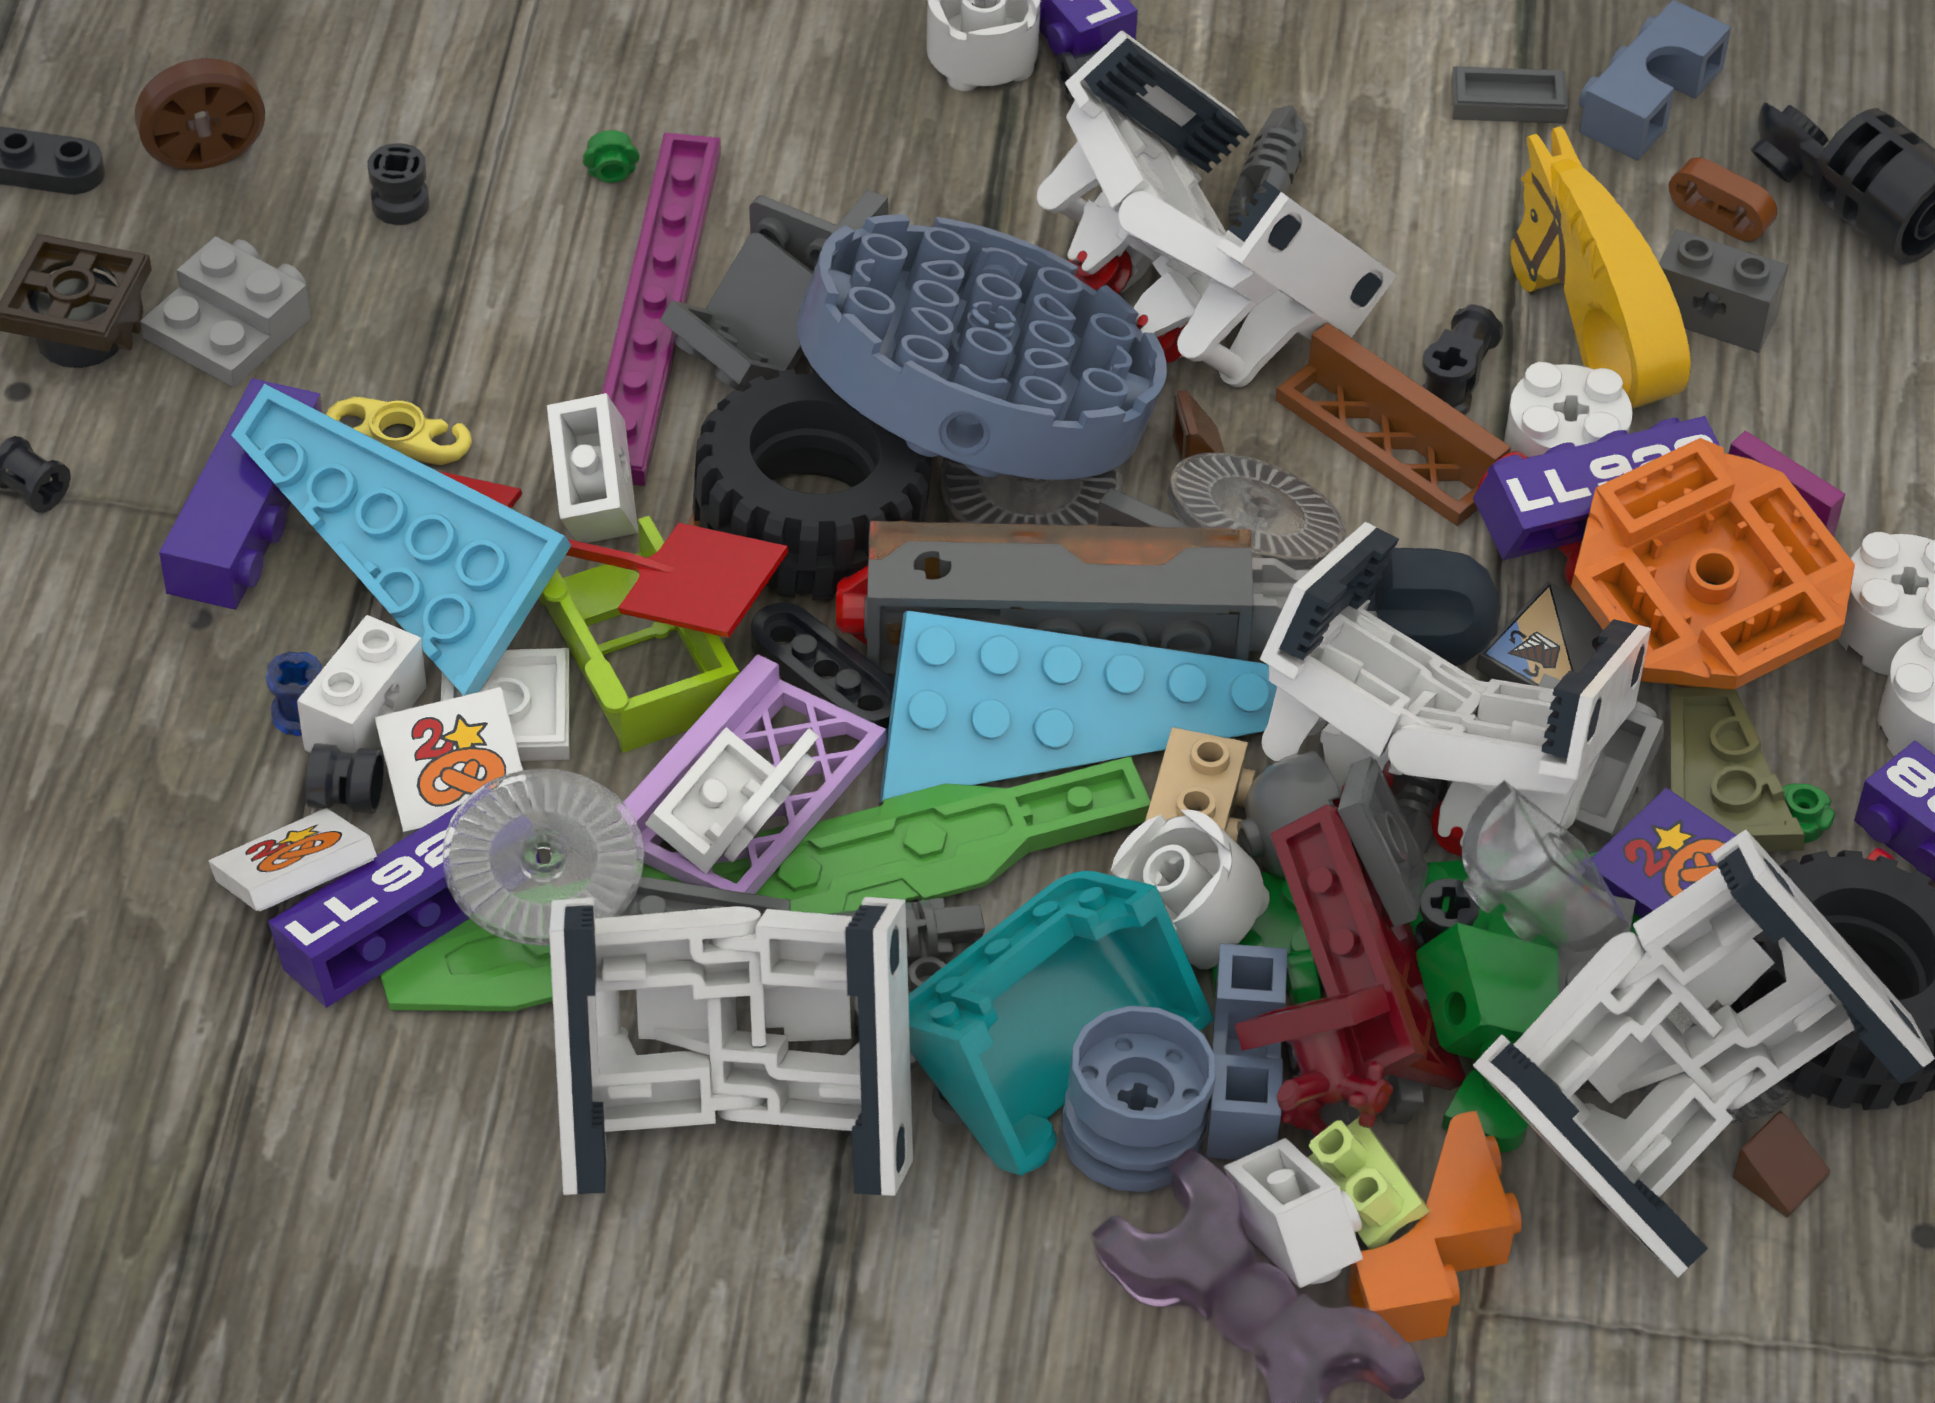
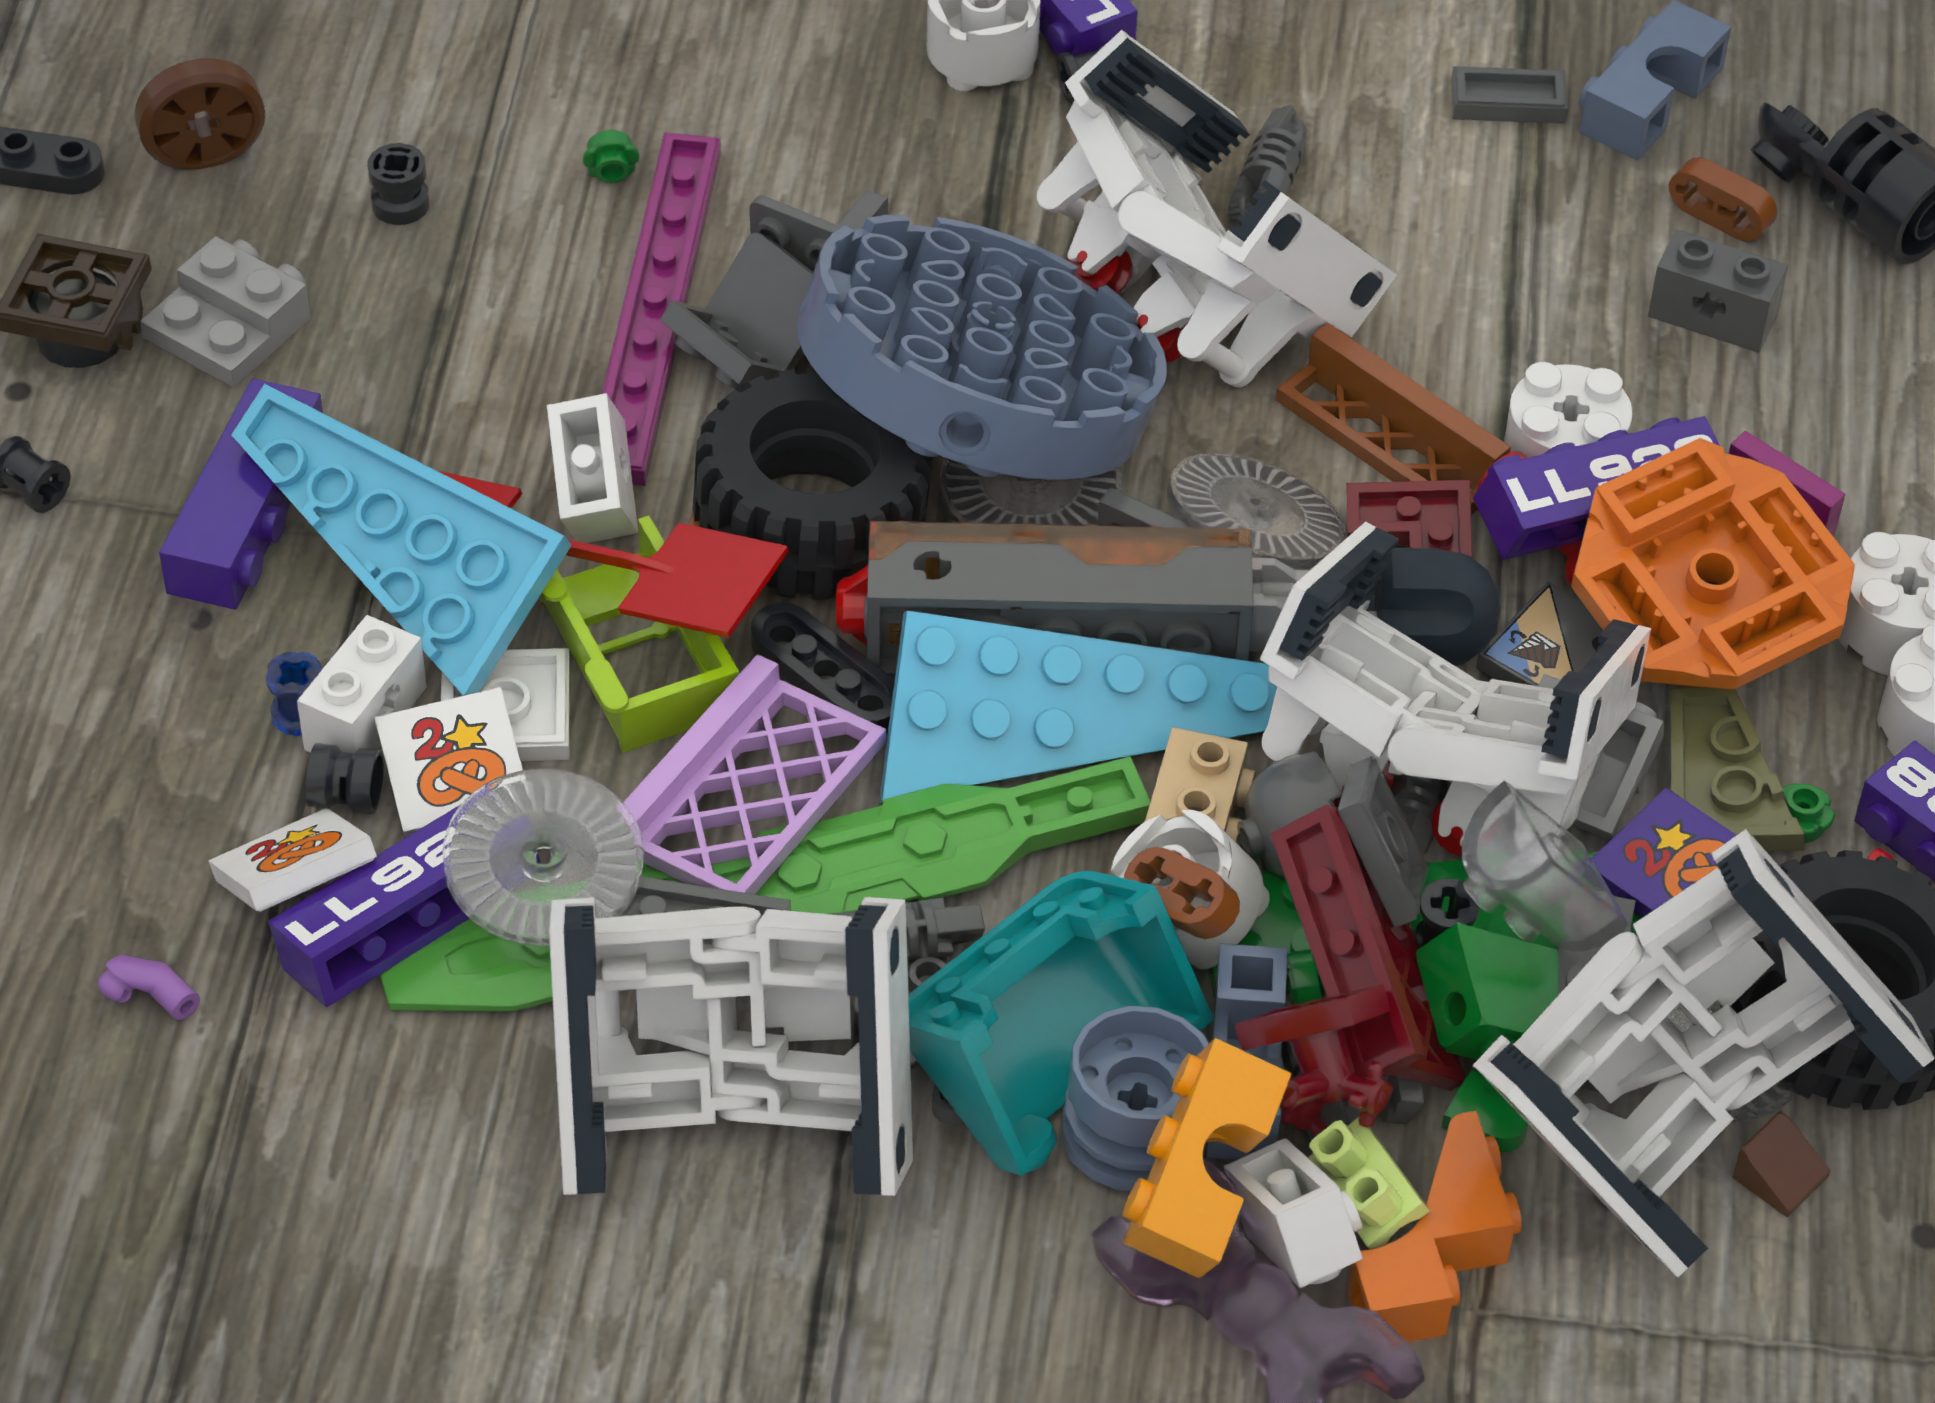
(150, 976): none -> medium lavender arm
(416, 445): light yellow piece -> none
(727, 798): white bracket -> none
(1179, 1209): none -> light orange arch
(1188, 881): none -> dark orange beam
(1193, 428): reddish brown slope -> none
(1415, 512): none -> dark red plate
(1456, 358): black connector -> none
(1608, 272): yellow animal -> none

